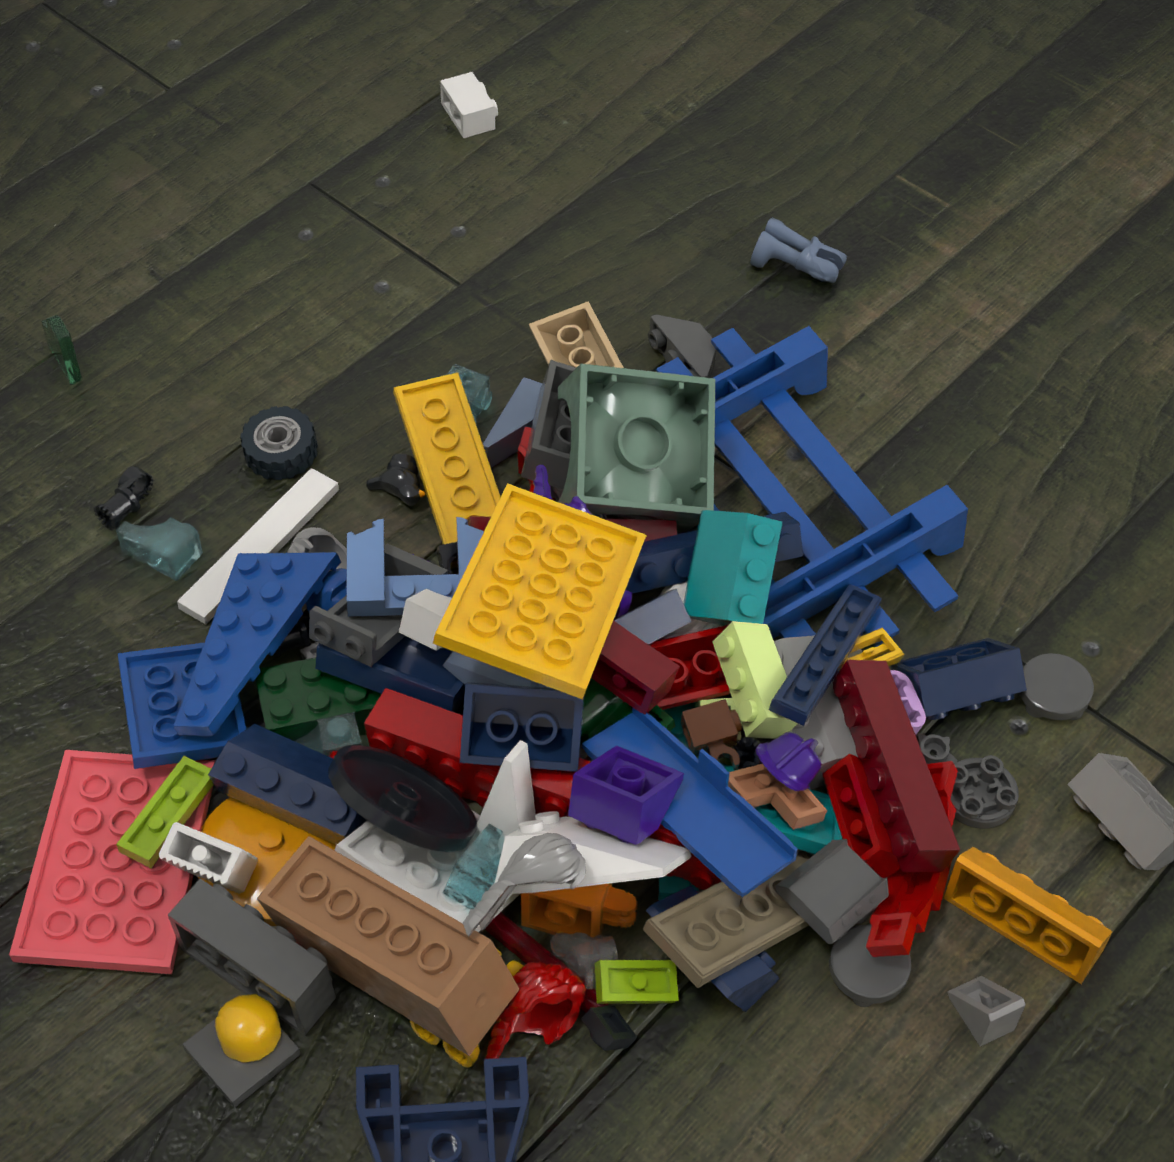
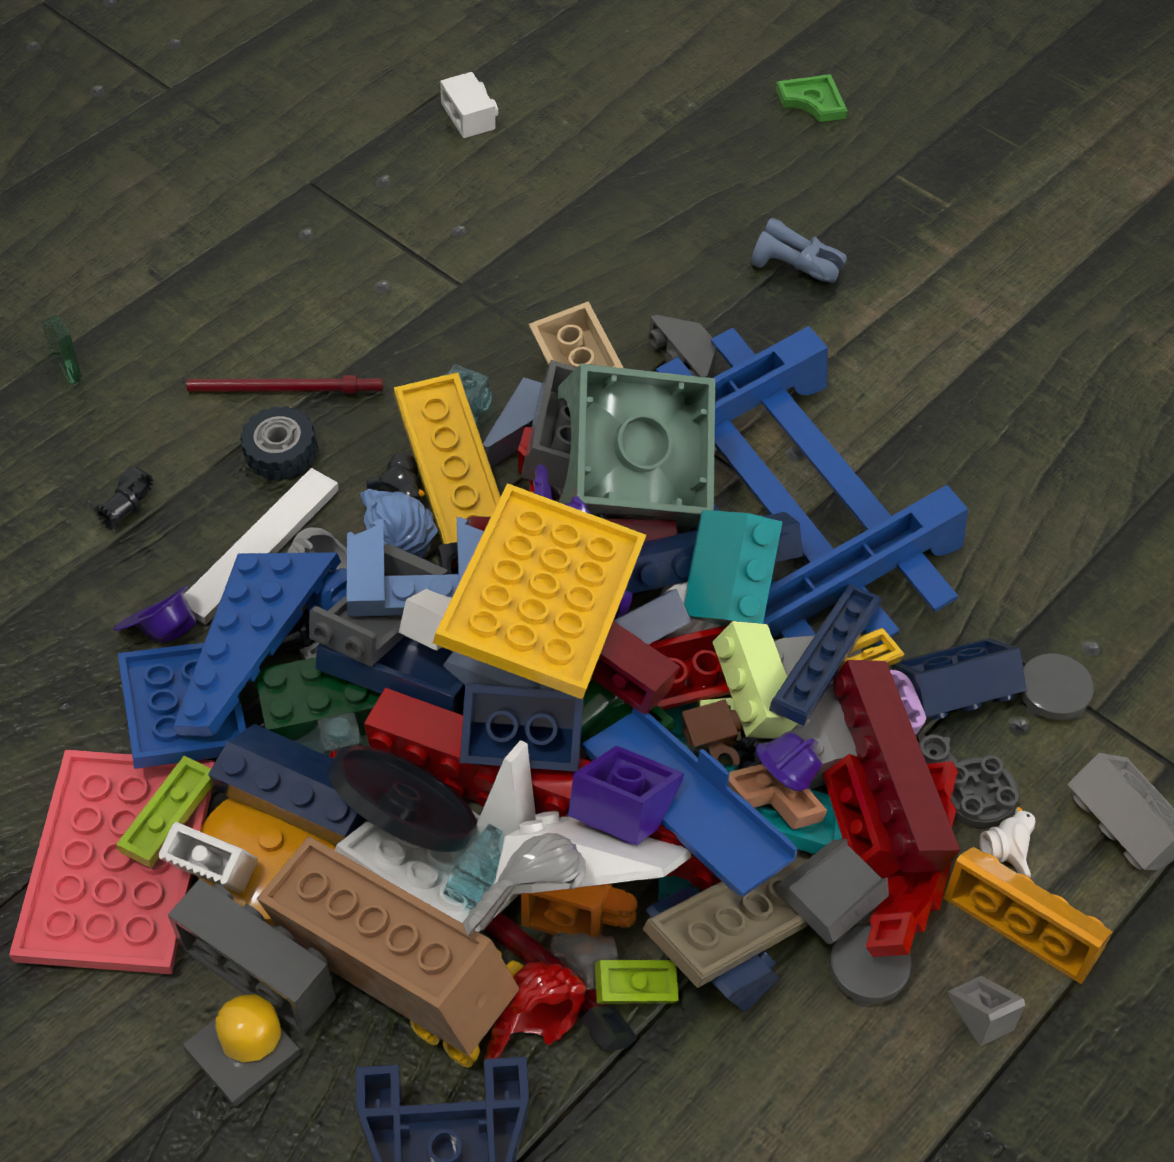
(164, 547): clear light blue arch -> none
(164, 619): none -> dark purple piece
(348, 385): none -> dark red bar
(405, 520): none -> medium blue hair
(815, 95): none -> bright green tile
(1010, 840): none -> white animal

